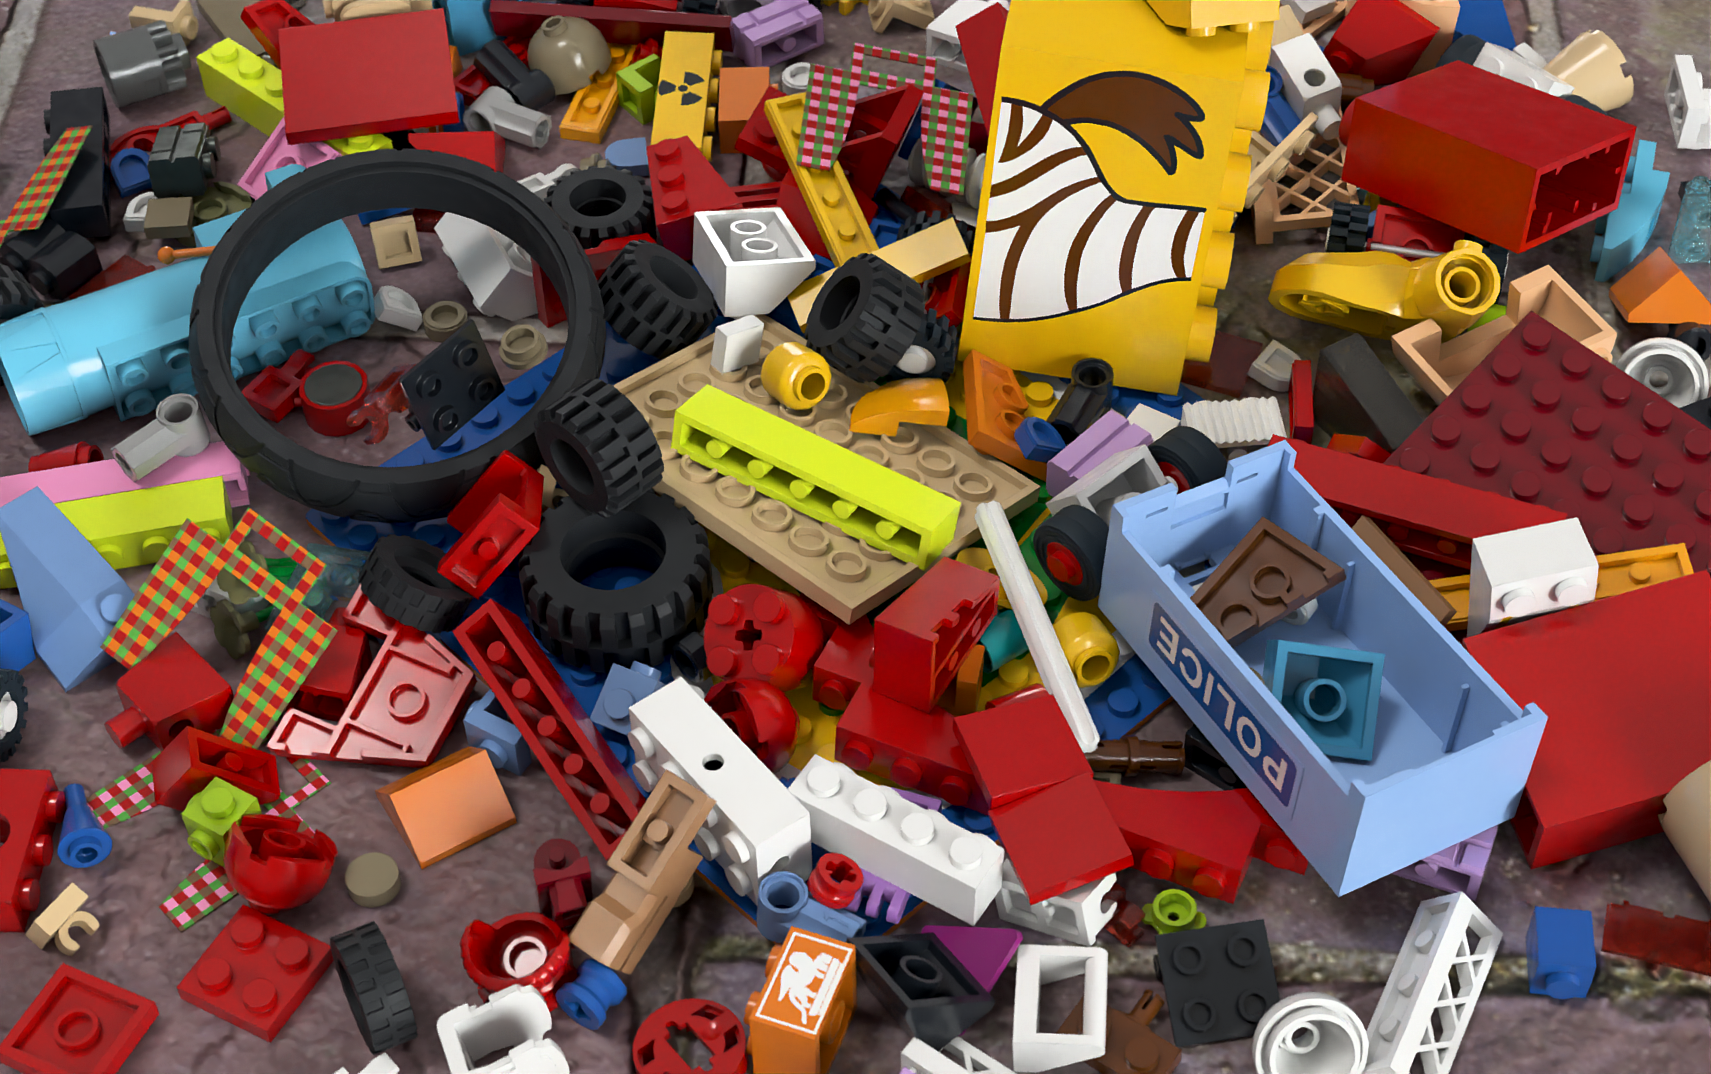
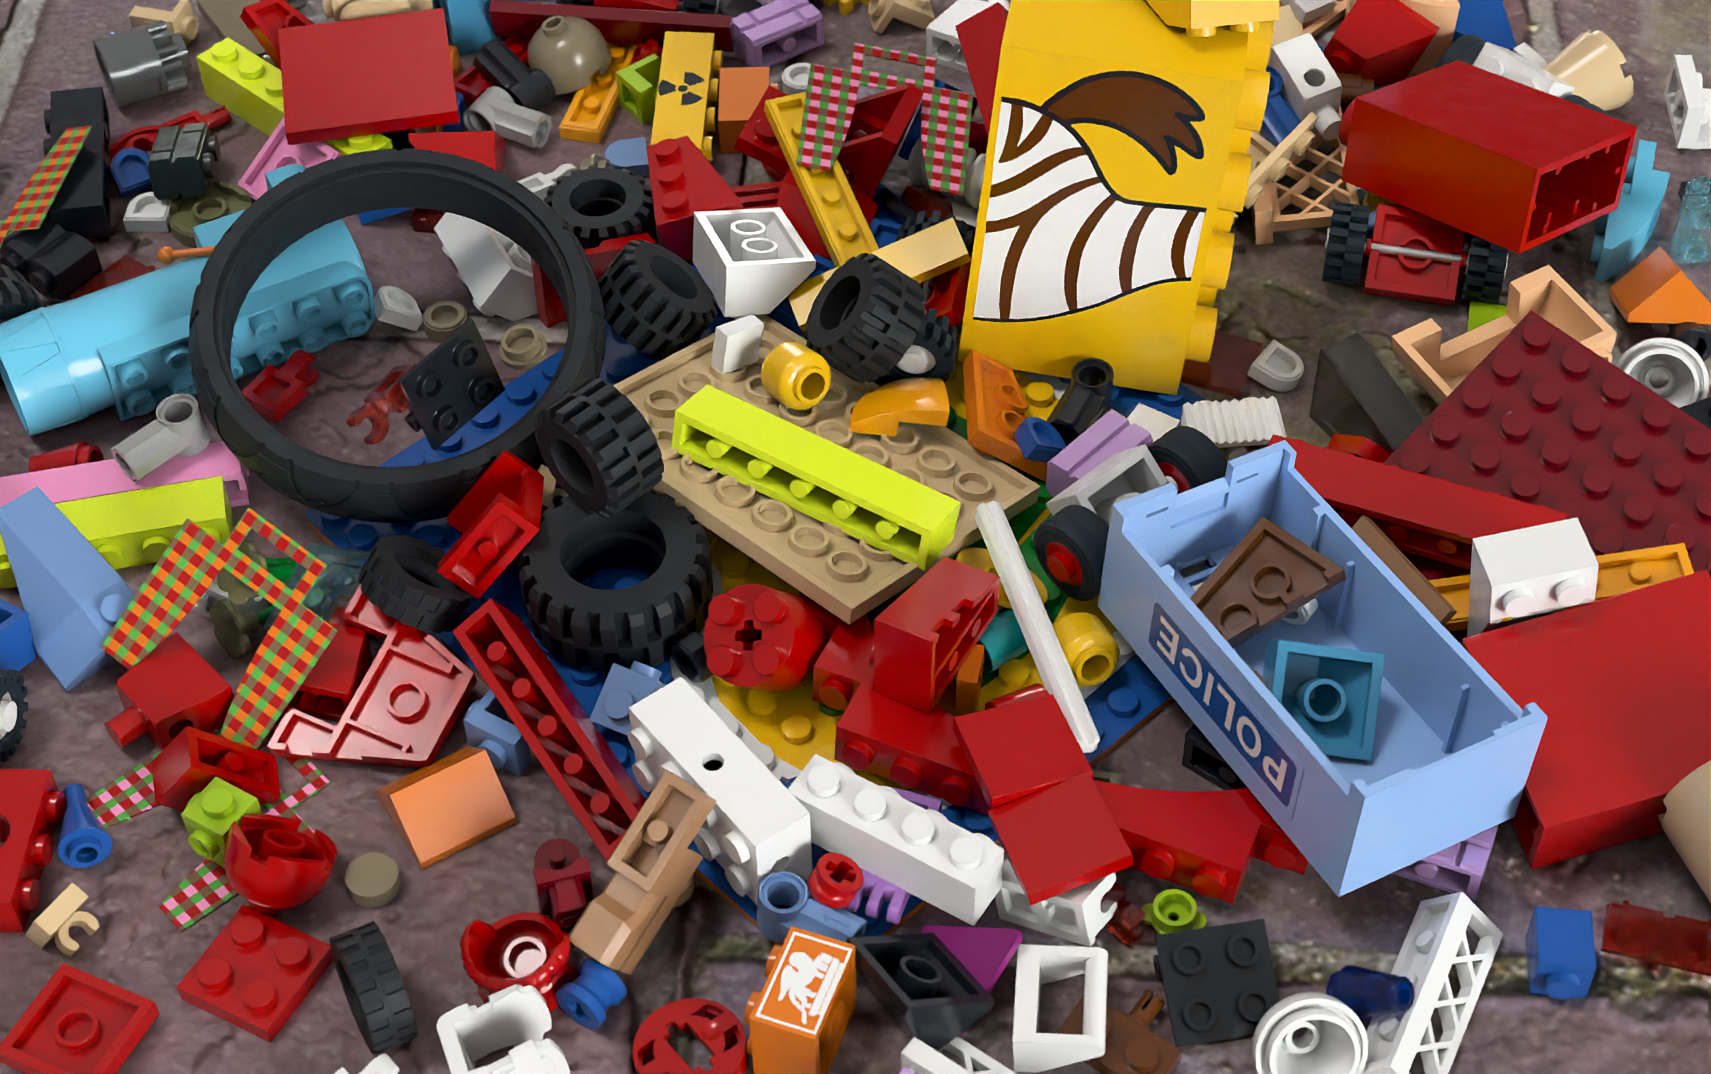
(169, 218): dark tan tile -> none
(330, 395): piece -> none
(395, 241): tan tile -> none
(759, 717): red cylinder -> none
(1137, 756): reddish brown pin -> none
(1300, 401): red tile -> none
(1371, 991): none -> clear blue cone
(1387, 294): yellow piece -> none

